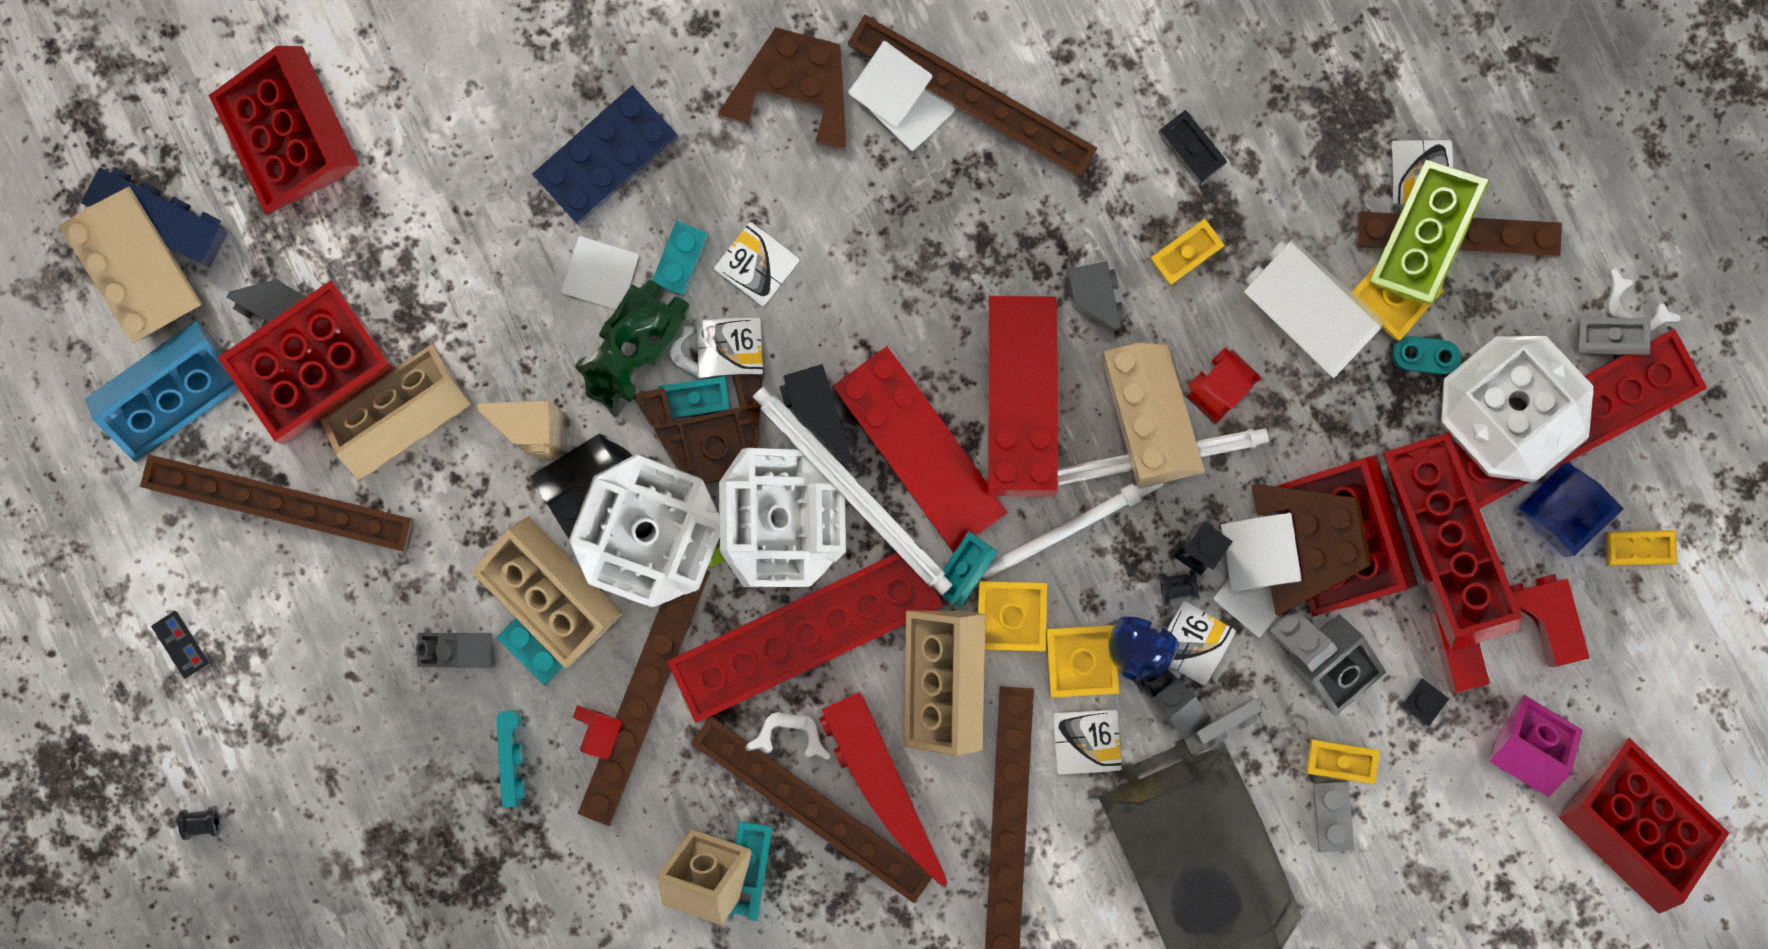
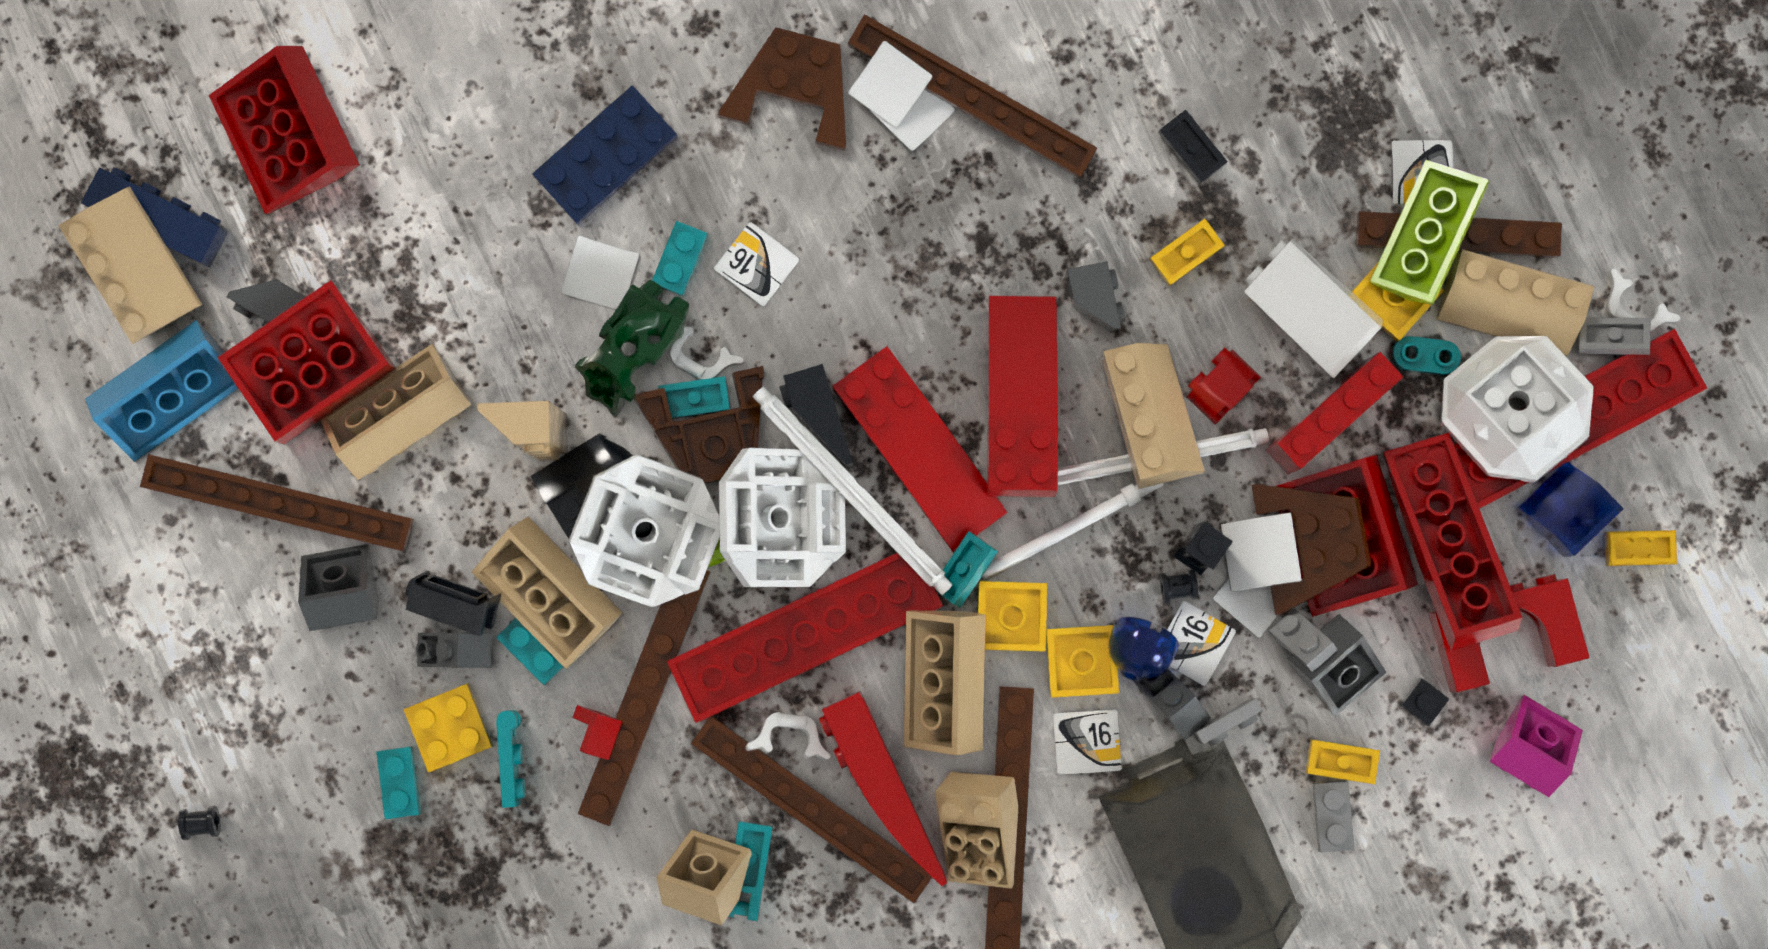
(180, 644): black sticker -> none
(337, 588): none -> dark grey slope
(398, 782): none -> teal plate
(448, 727): none -> yellow plate
(451, 603): none -> black window
(729, 347): sticker -> none
(978, 828): none -> tan slope
(1334, 414): none -> red arch
(1513, 300): none -> tan slope
(1645, 827): red slope -> none

